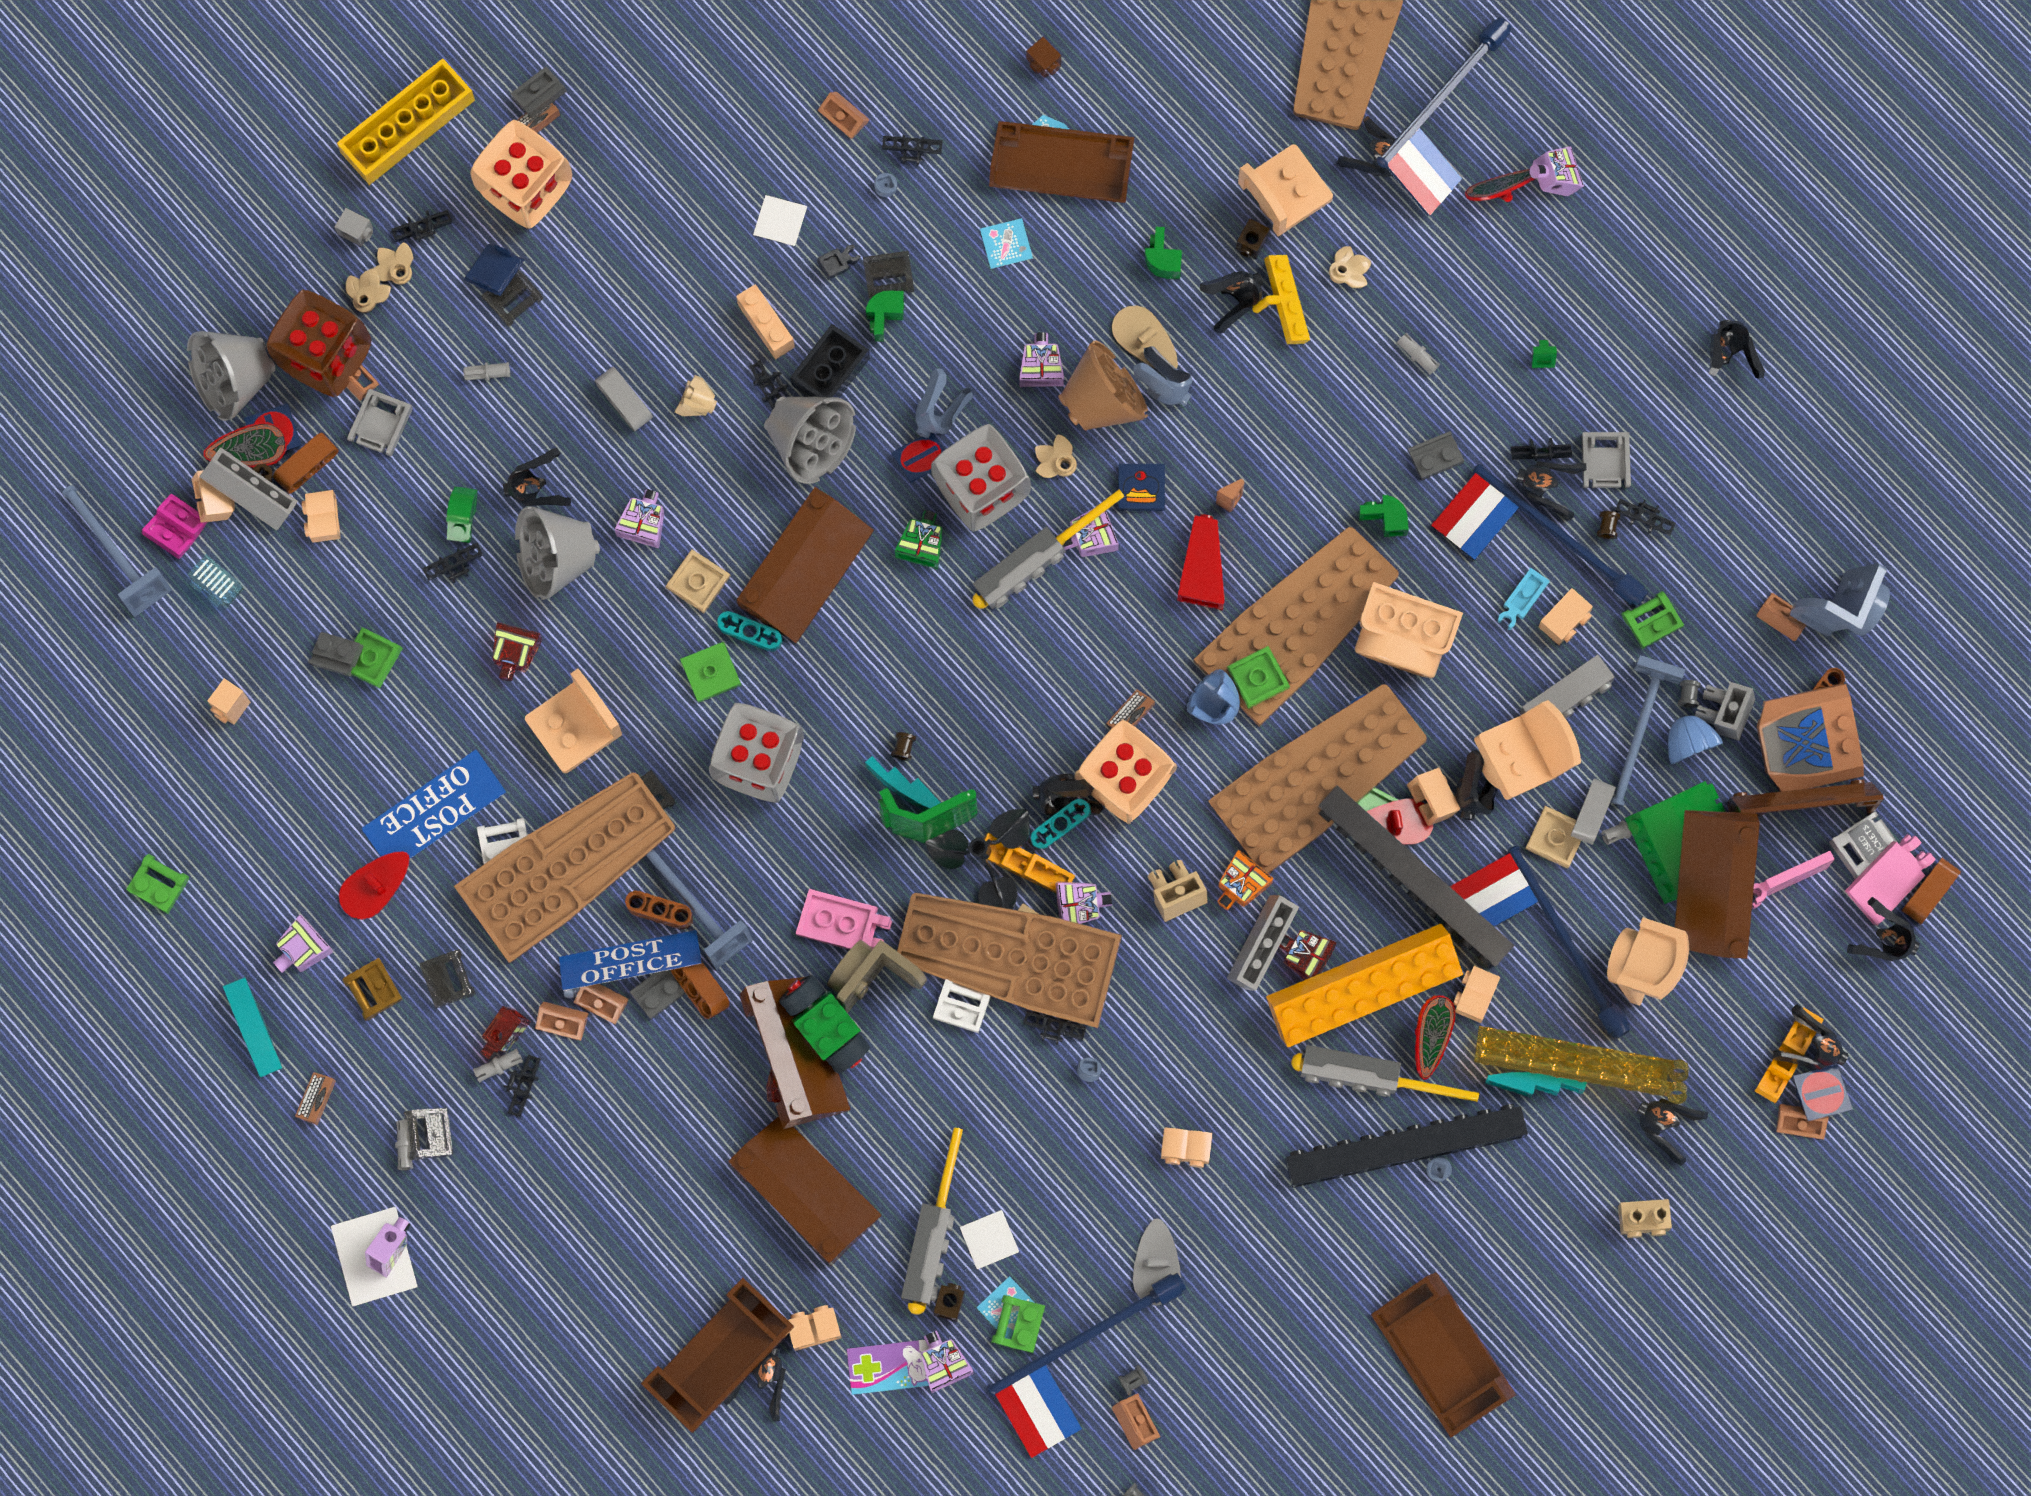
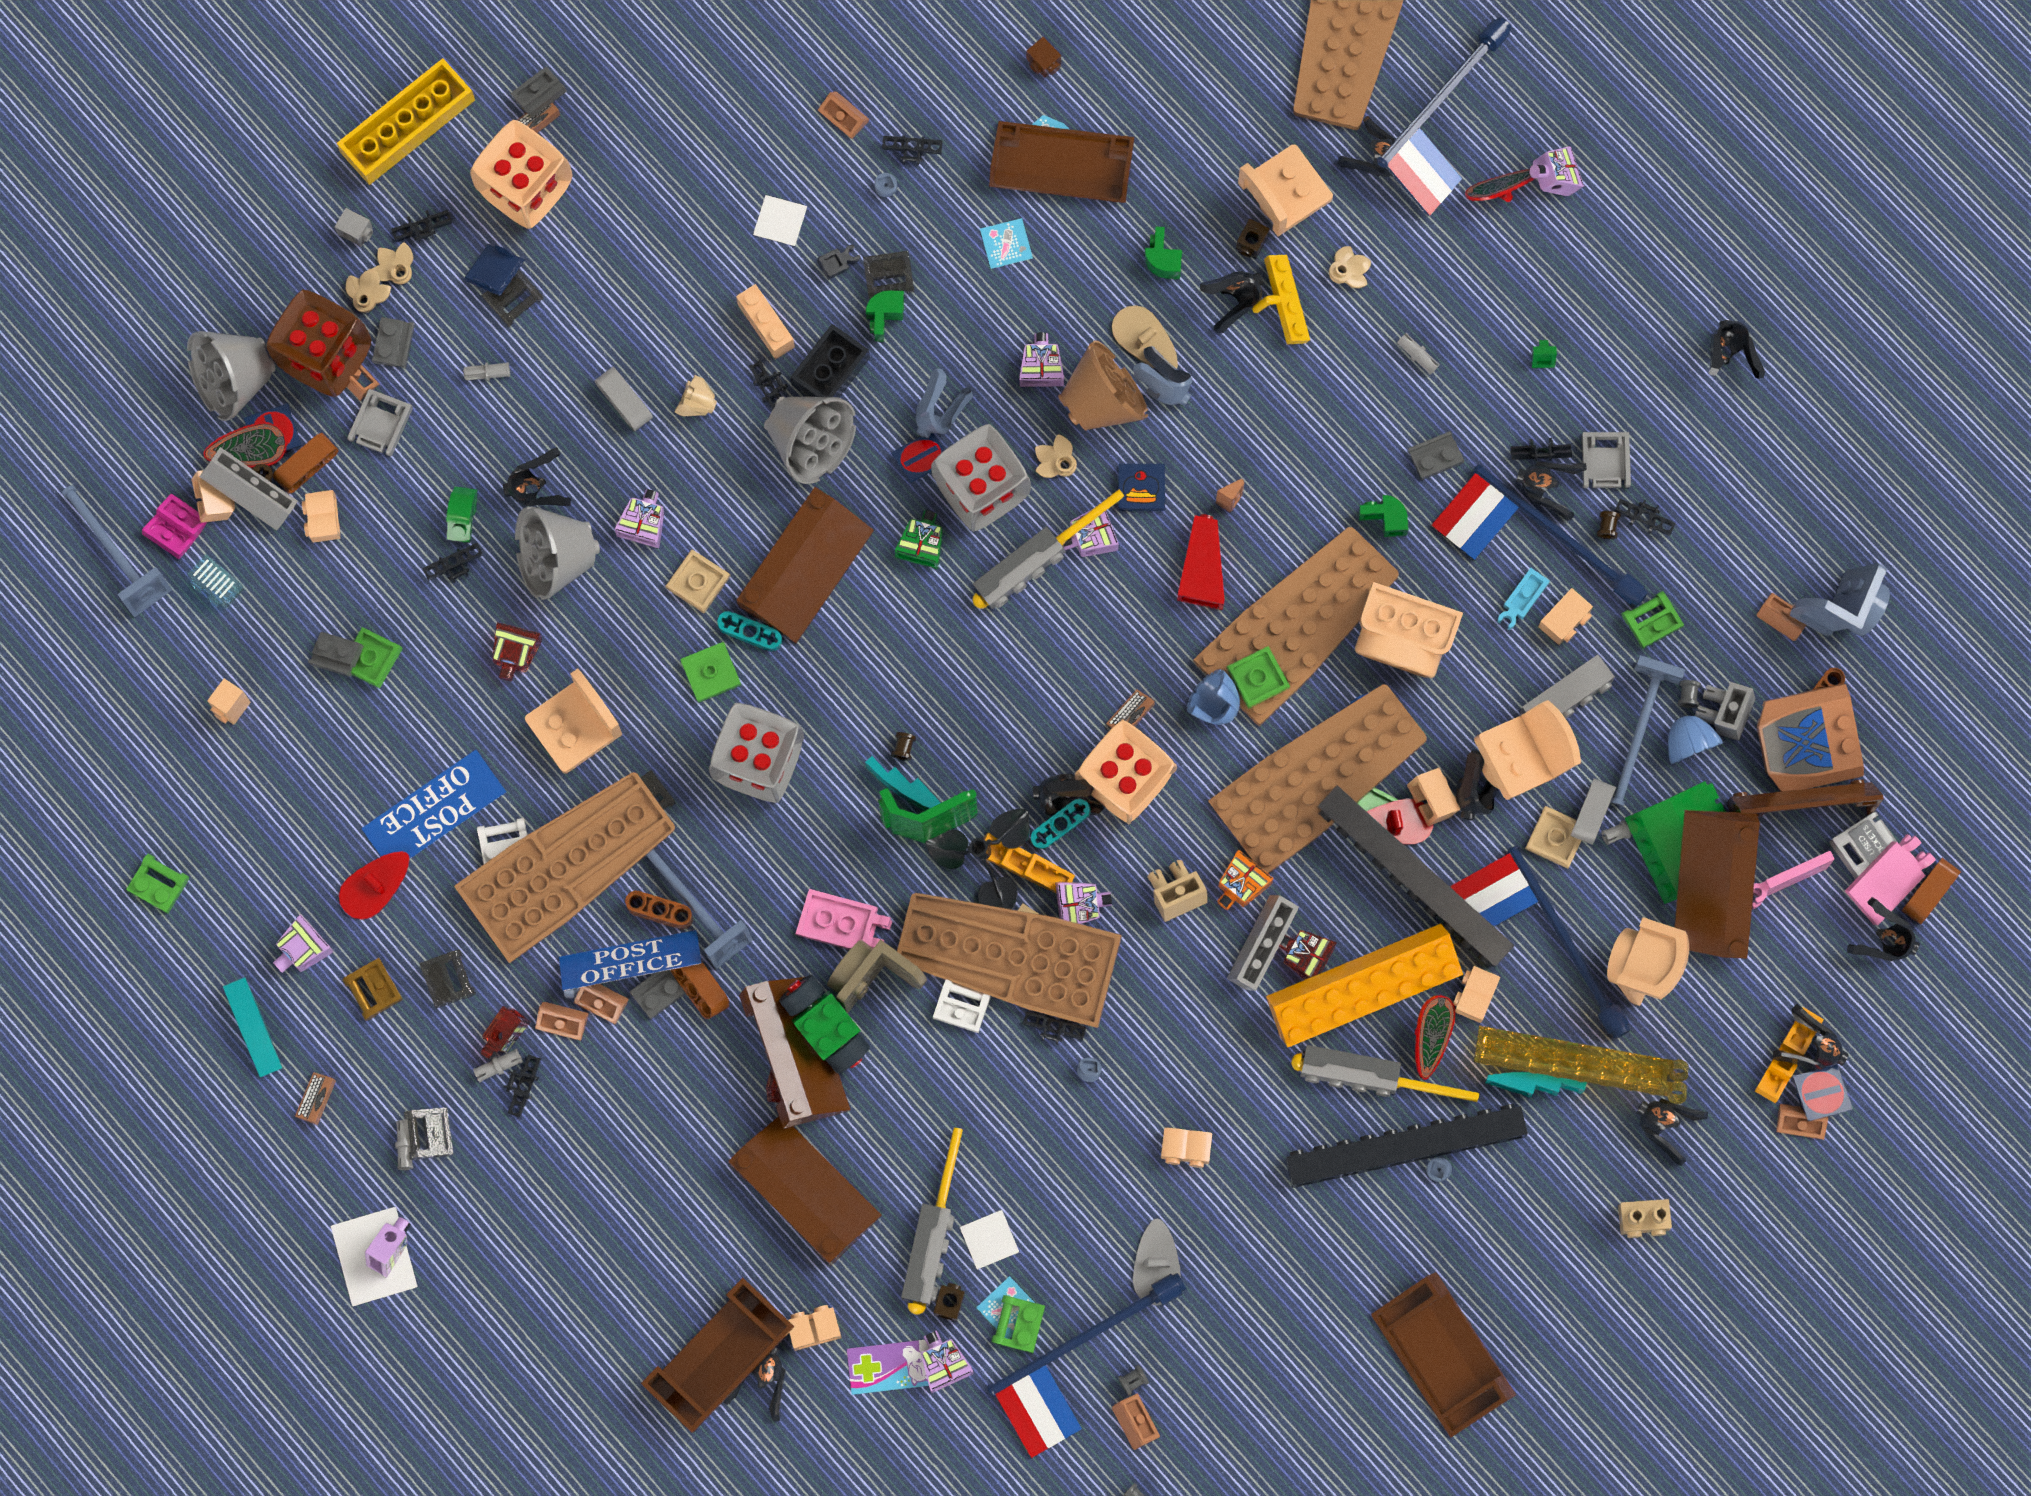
(393, 342): none -> dark grey plate

